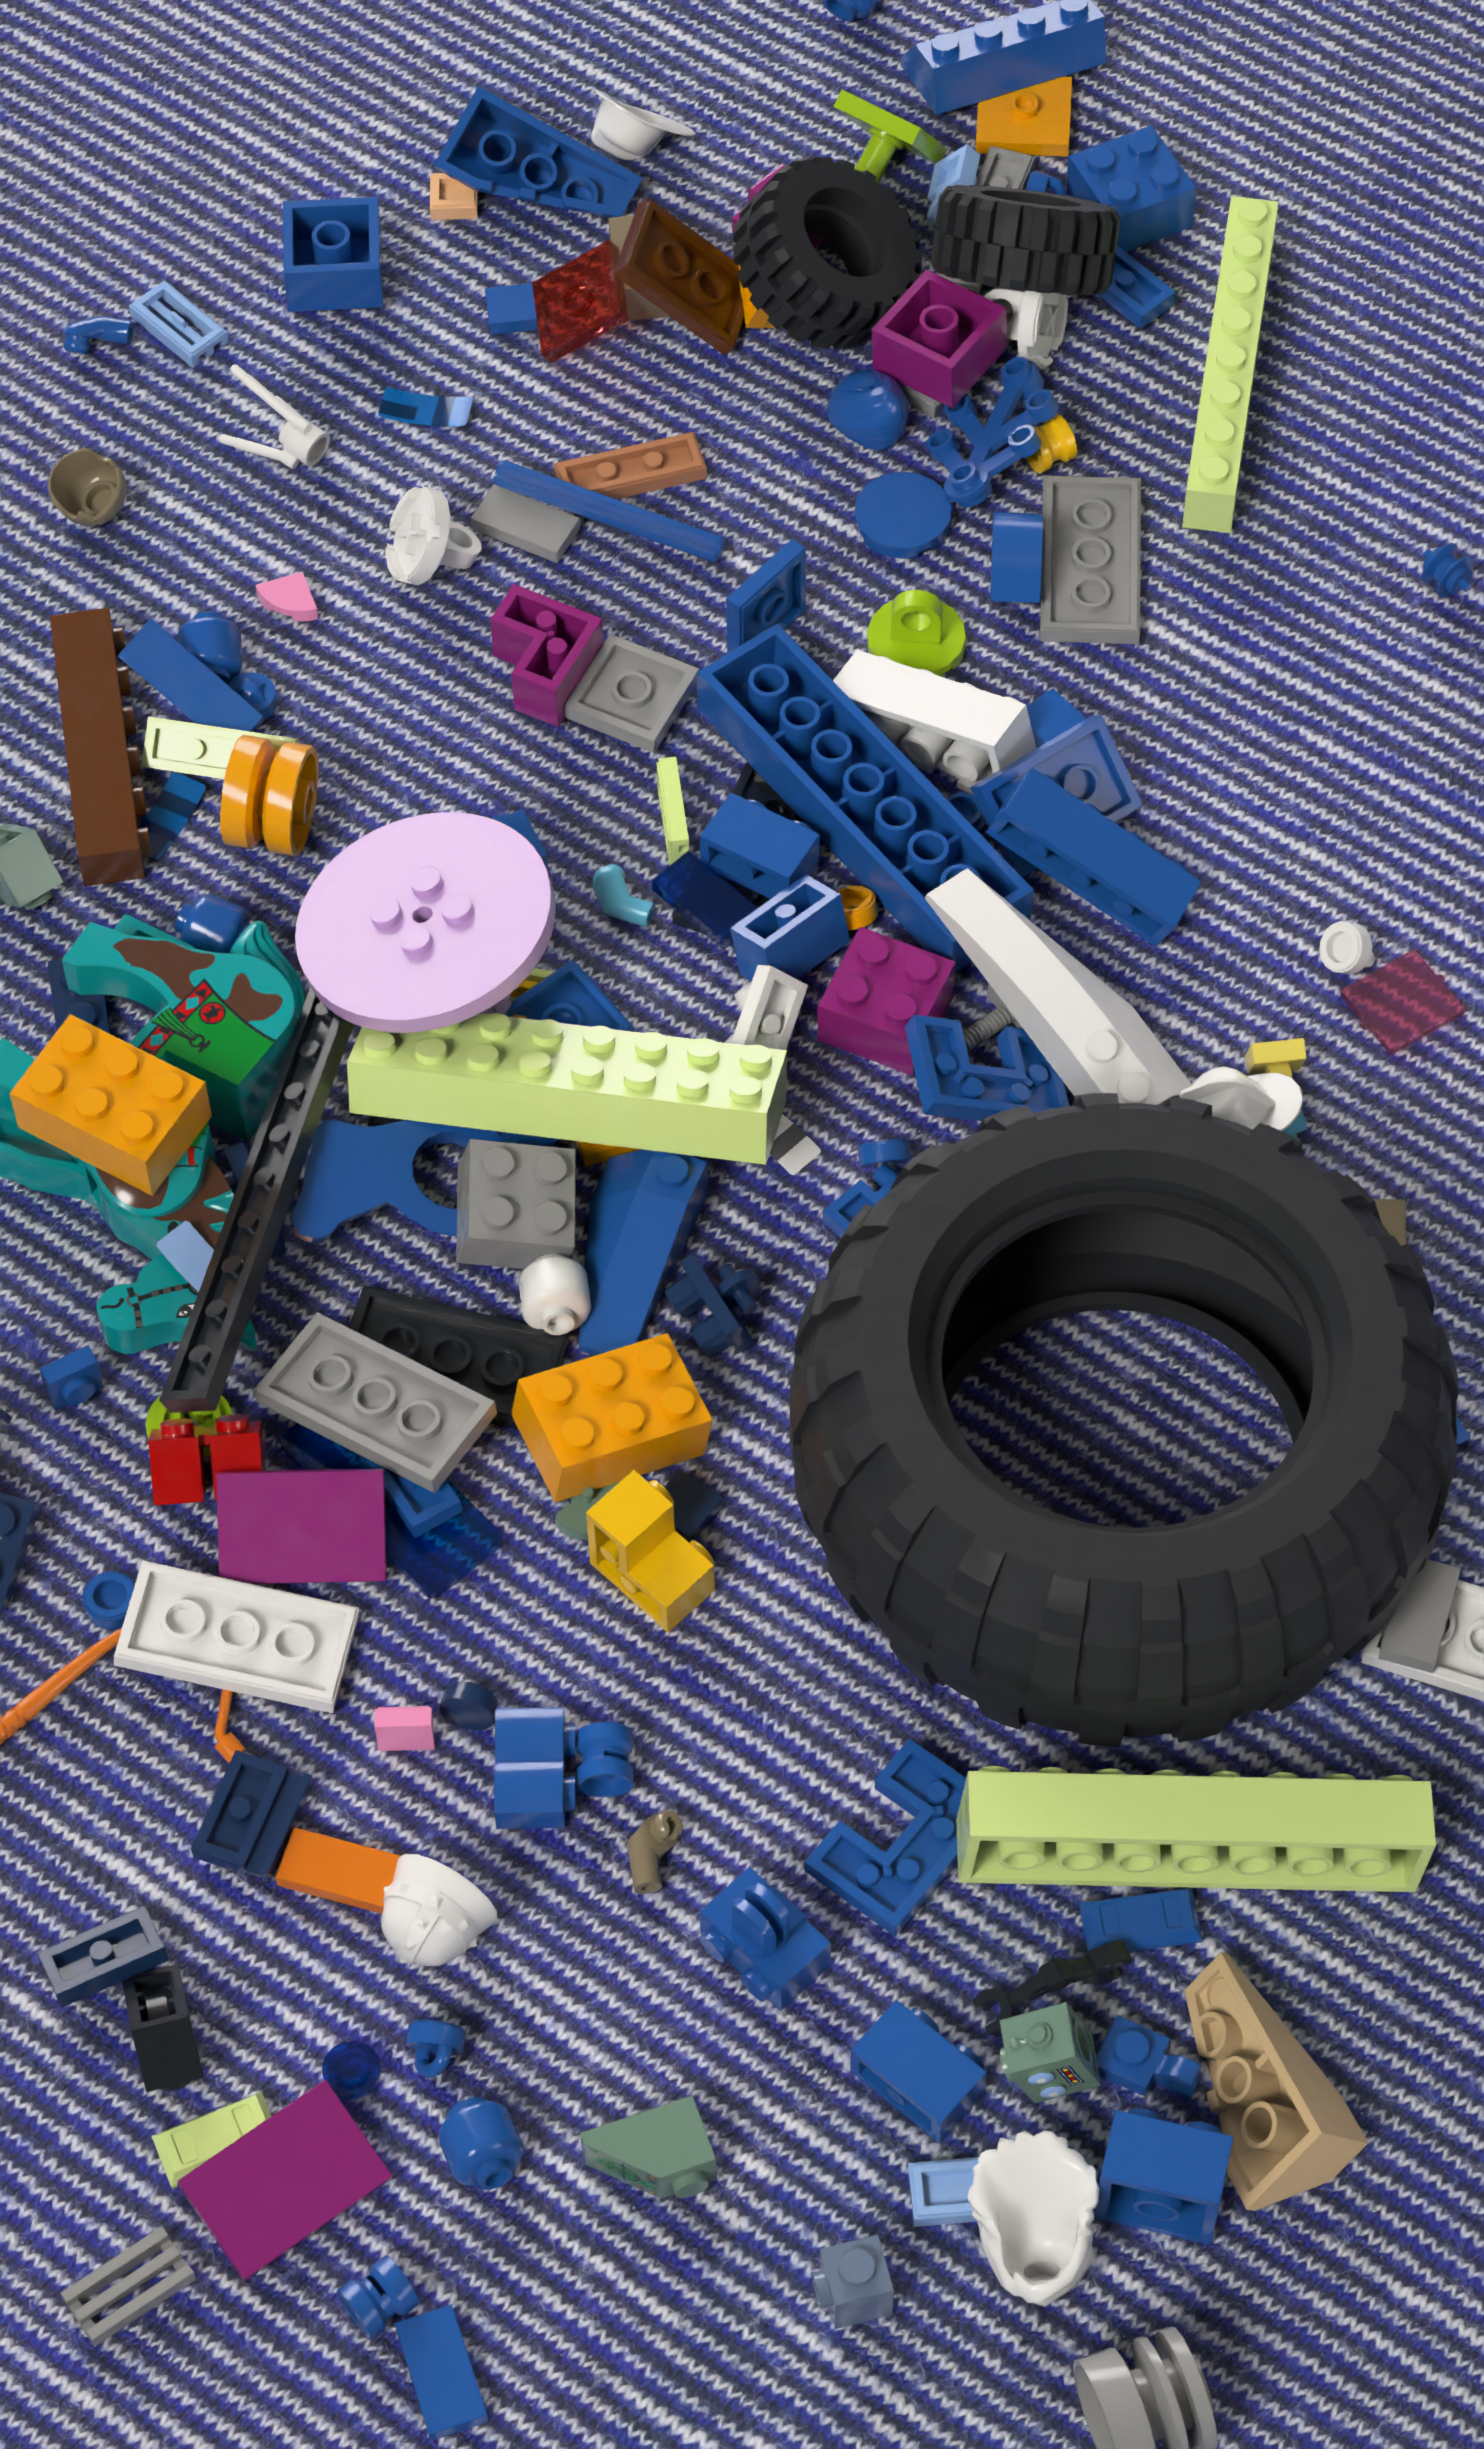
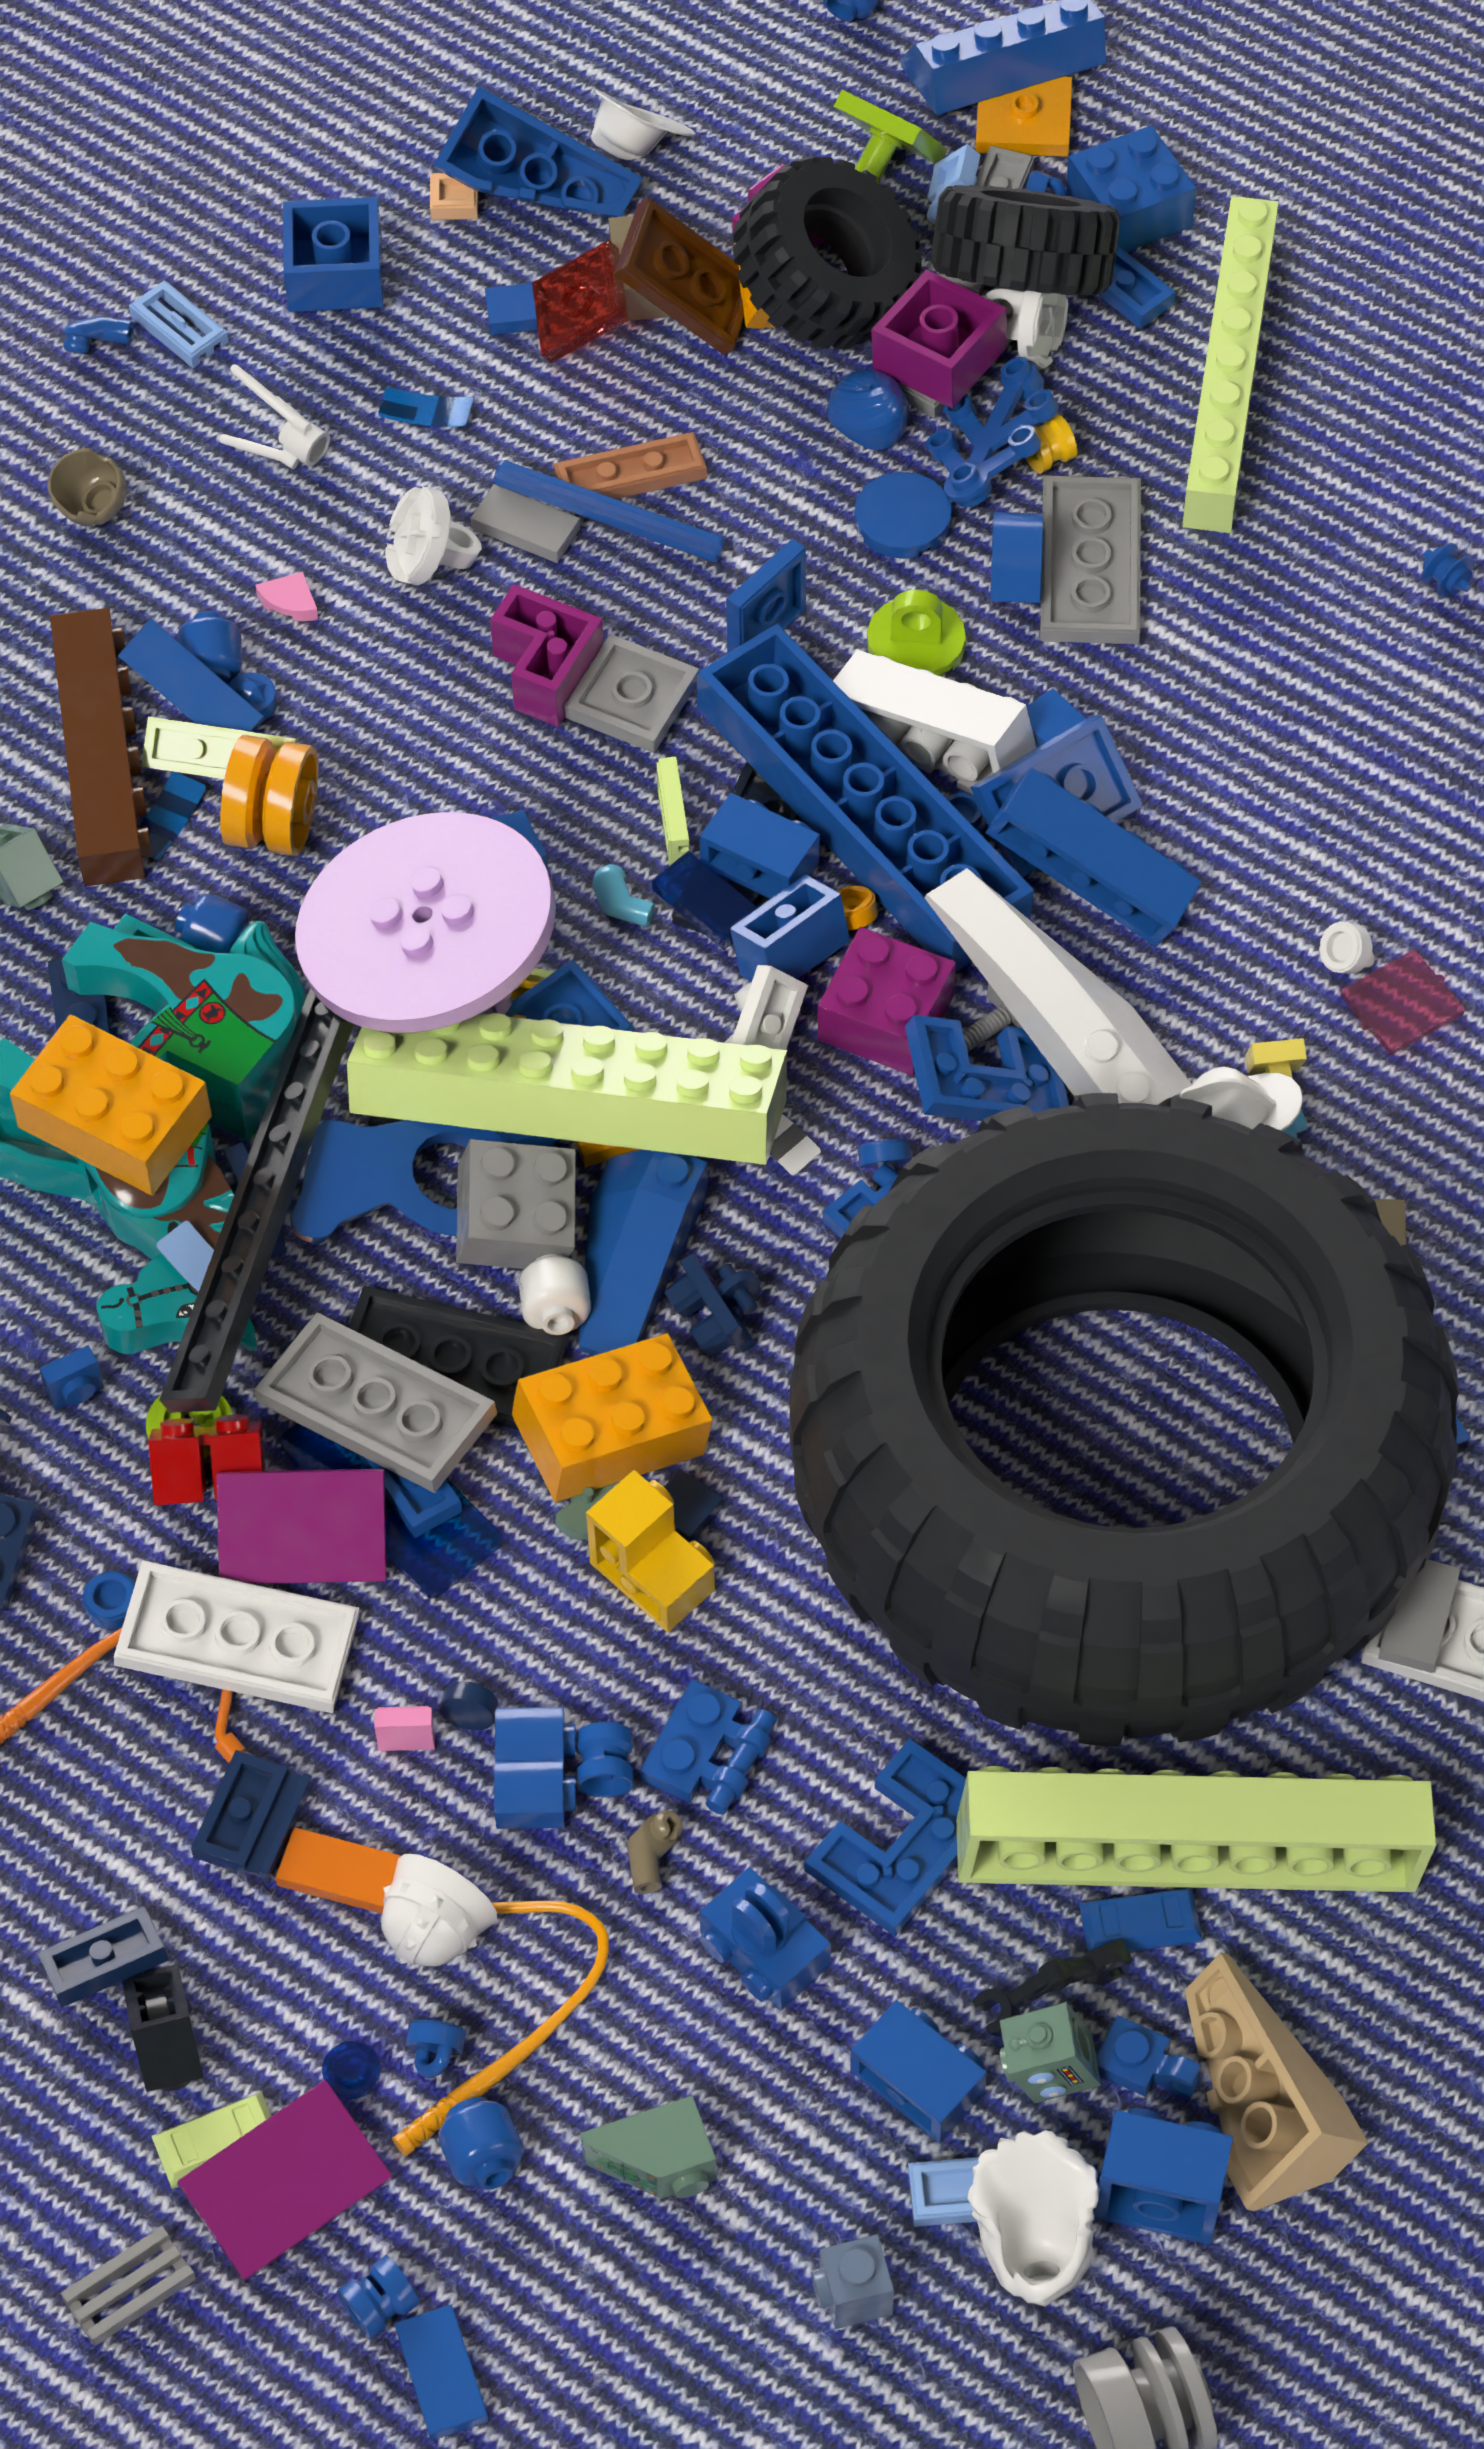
(480, 2083): none -> light orange piece
(694, 1737): none -> blue plate

